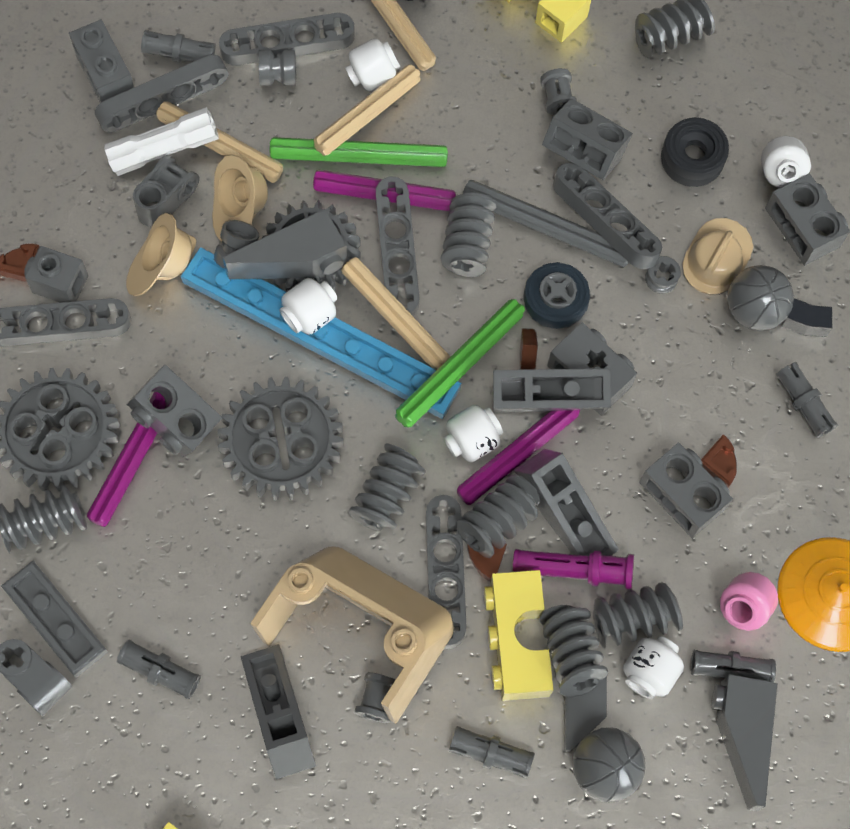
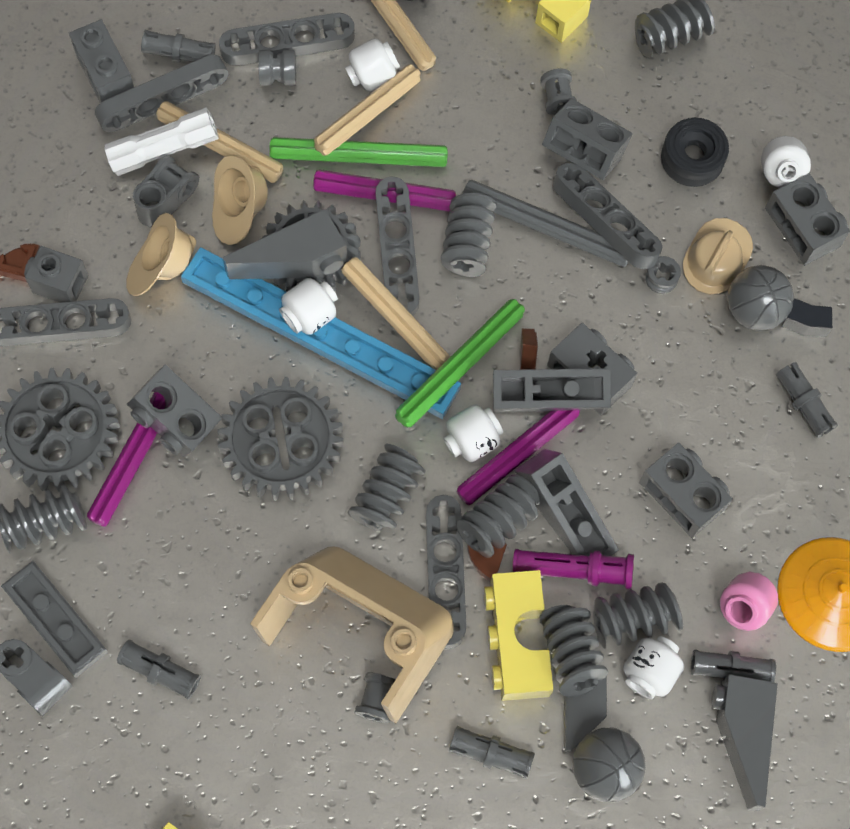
(234, 236): dark grey wheel -> none
(277, 712): dark grey slope -> none
(552, 282): black wheel -> none
(721, 461): copper tile -> none

